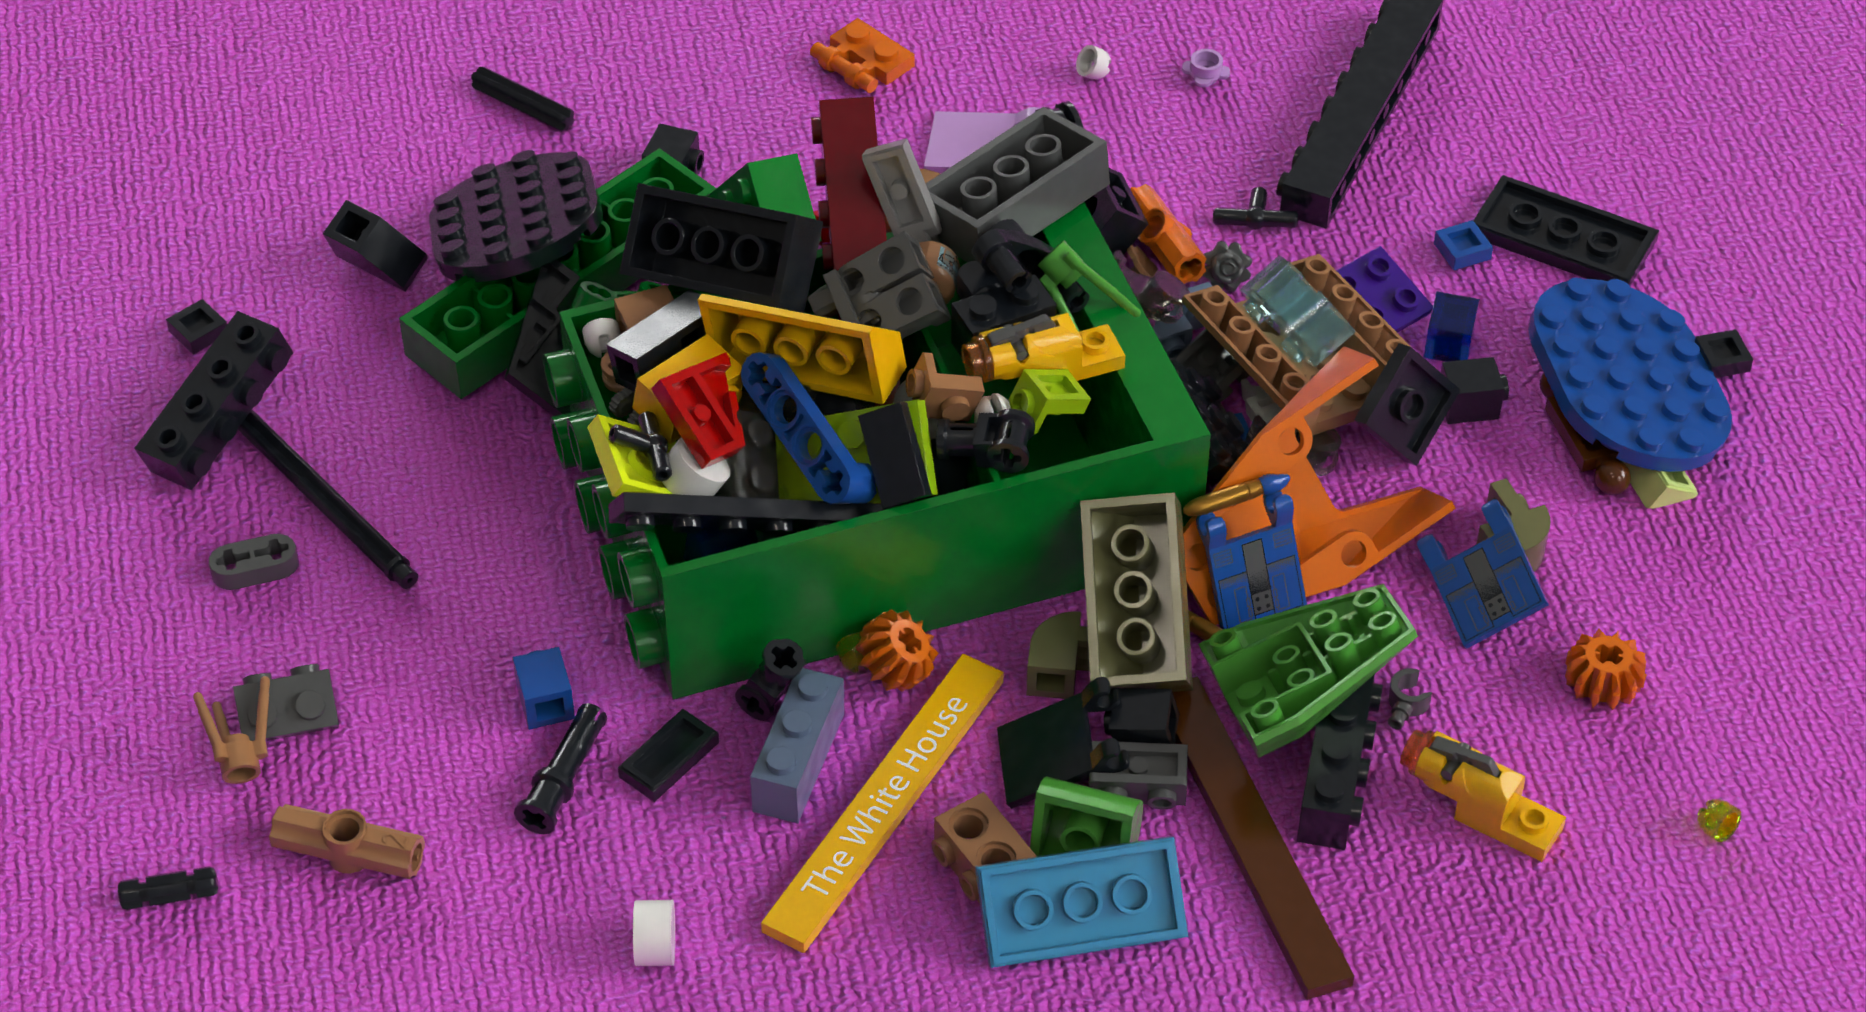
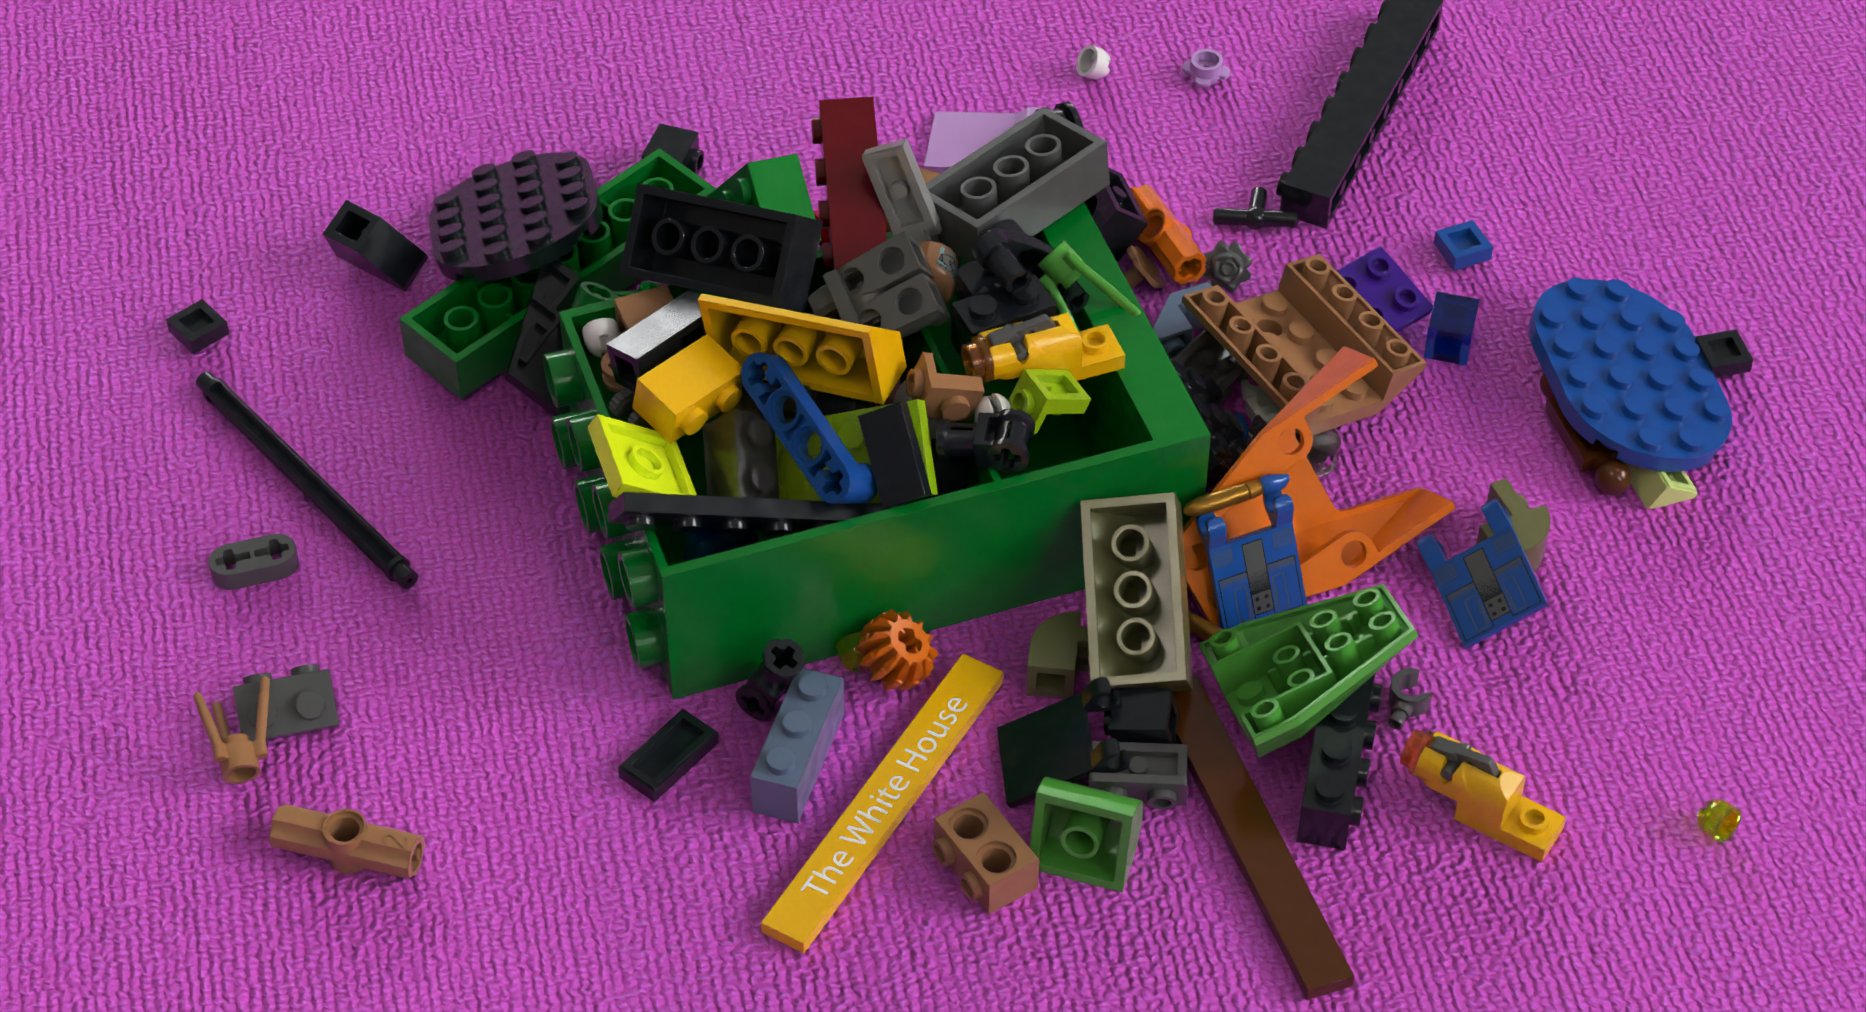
(167, 888): black axle -> none
(214, 400): black brick -> none
(522, 98): black axle -> none
(544, 687): blue brick -> none
(554, 783): black pin -> none
(647, 441): black piece -> none
(654, 933): white piece -> none
(689, 477): white piece -> none
(703, 410): red wing -> none
(869, 51): orange plate -> none
(1081, 901): dark azure tile -> none
(1155, 294): clear smoke piece -> none
(1296, 312): clear light blue brick -> none
(1407, 404): black plate -> none
(1480, 390): black brick -> none
(1564, 232): black tile -> none
(1605, 669): orange gear -> none

